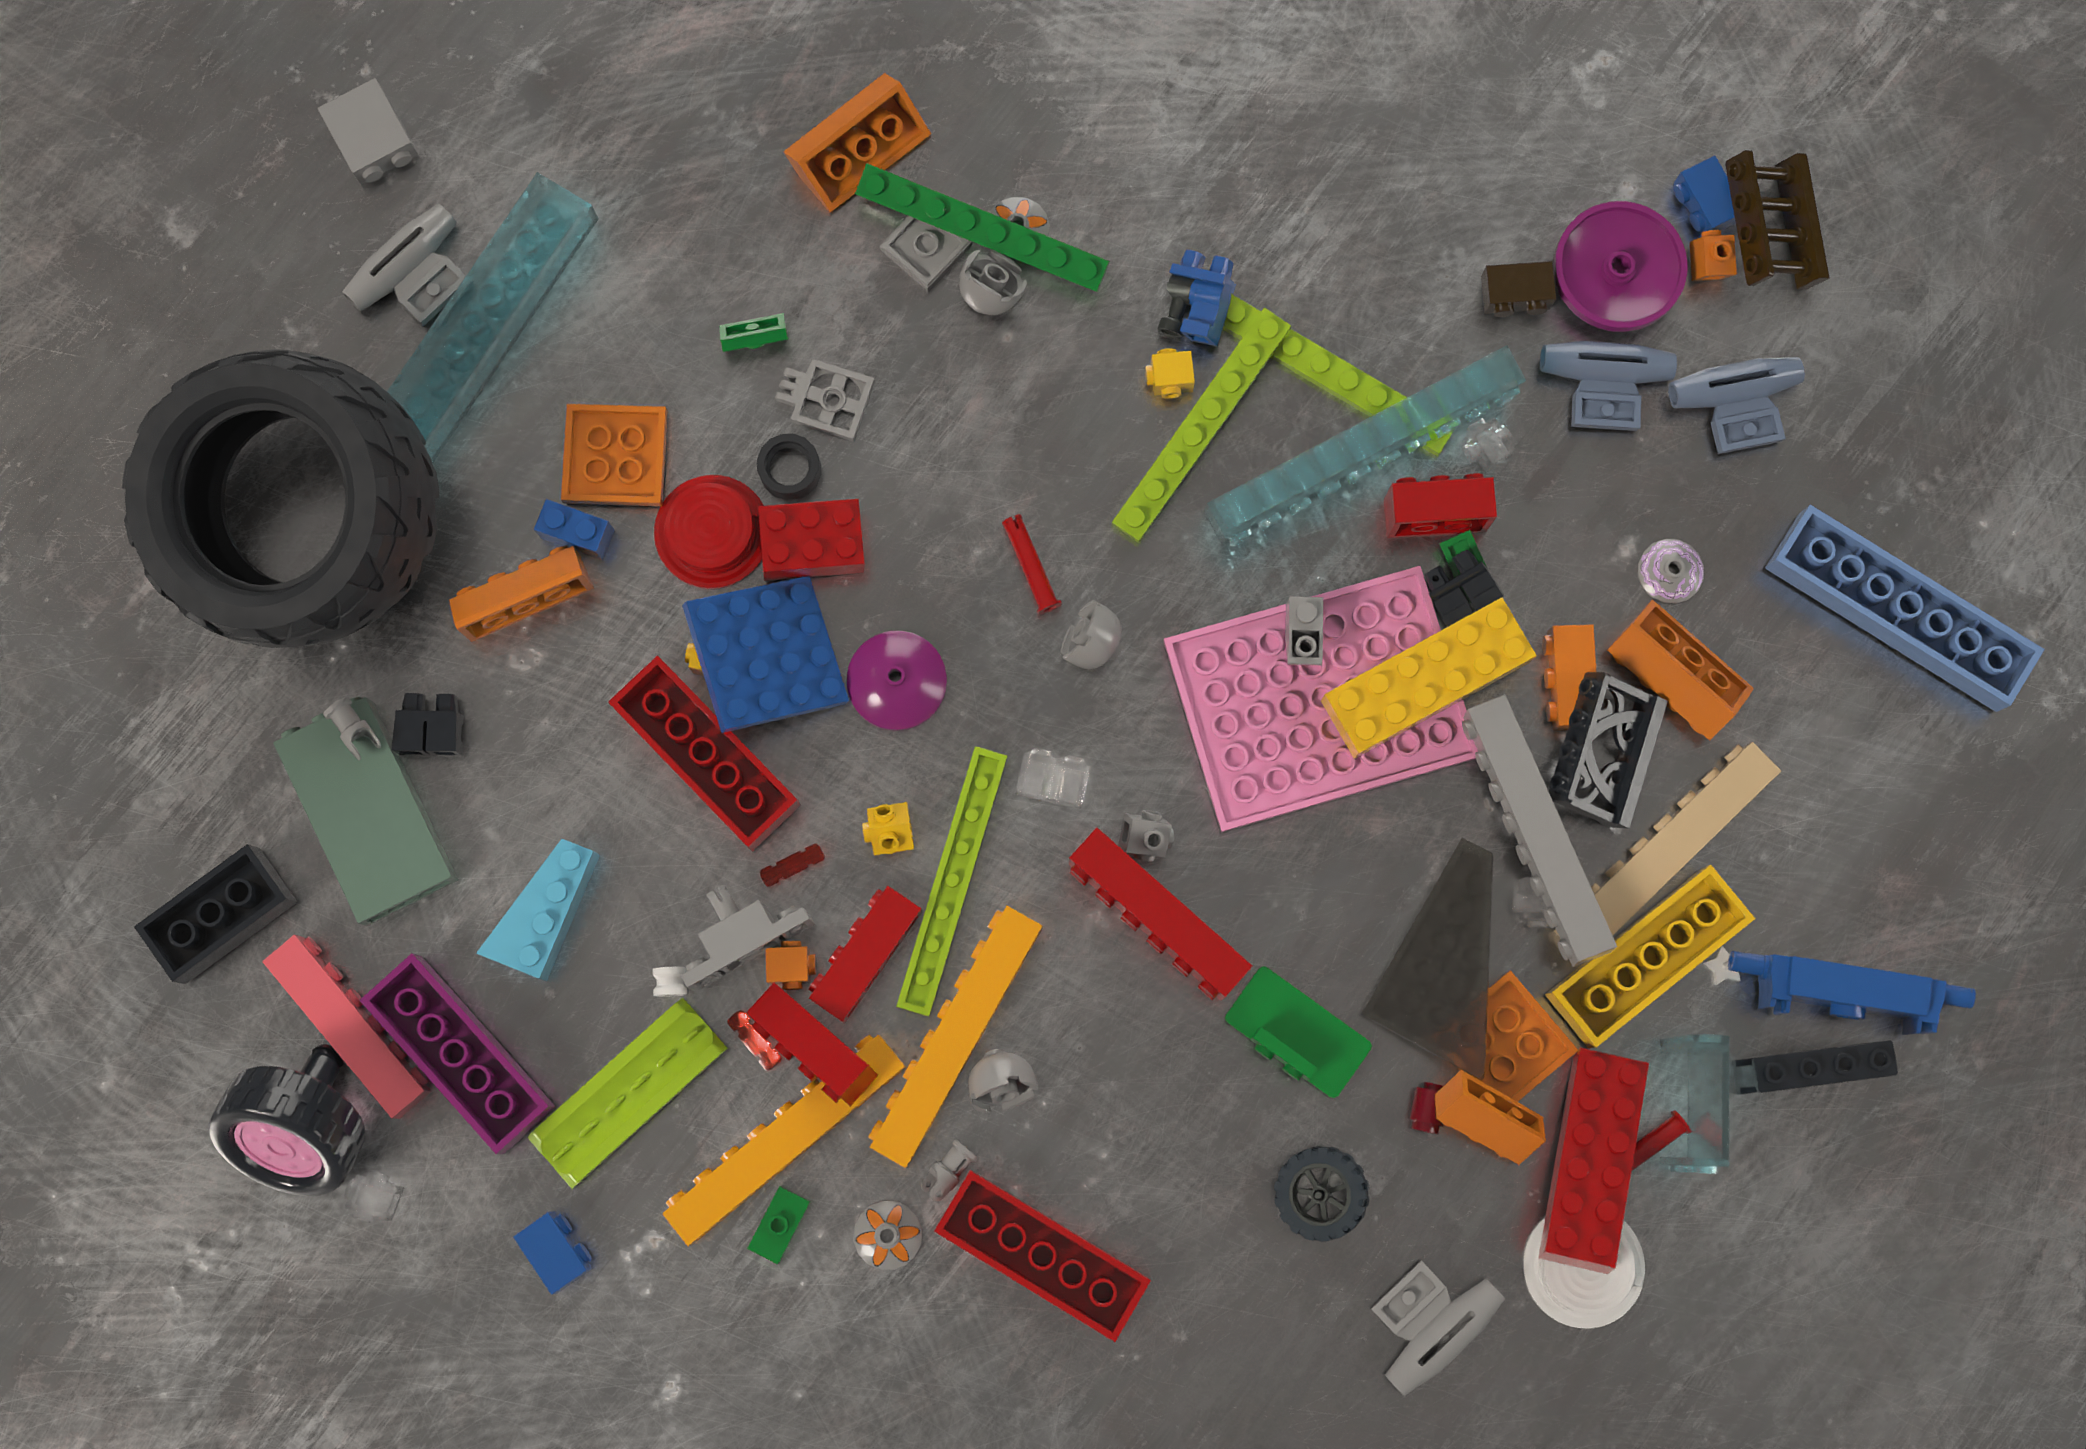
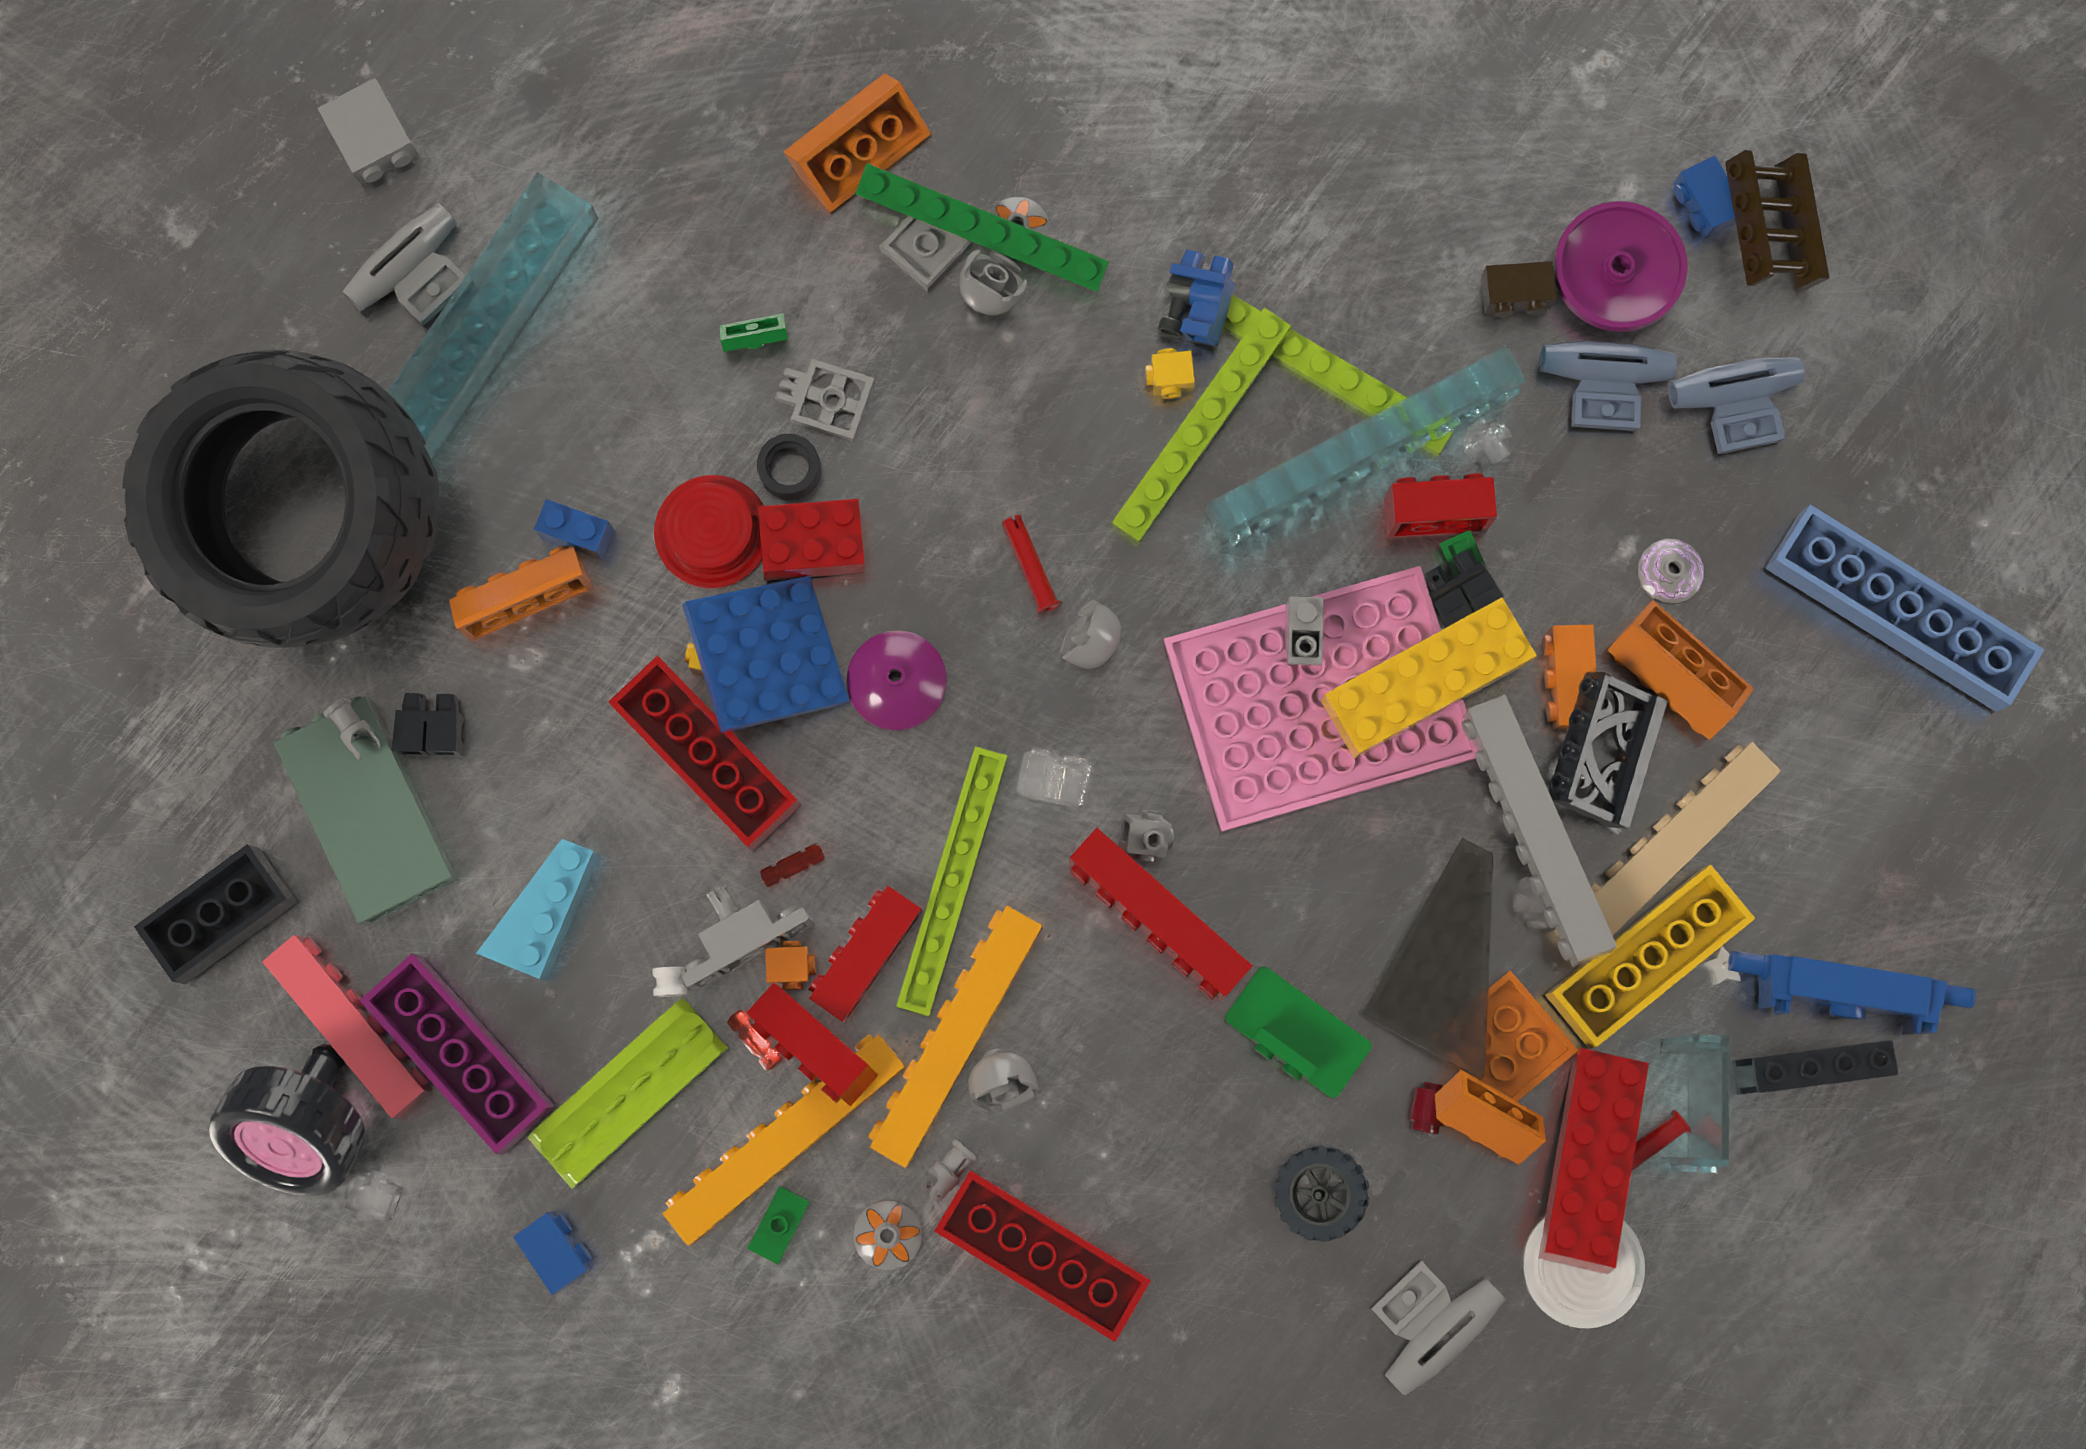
(614, 455): orange plate -> none
(889, 828): yellow brick -> none
(1713, 256): orange brick -> none

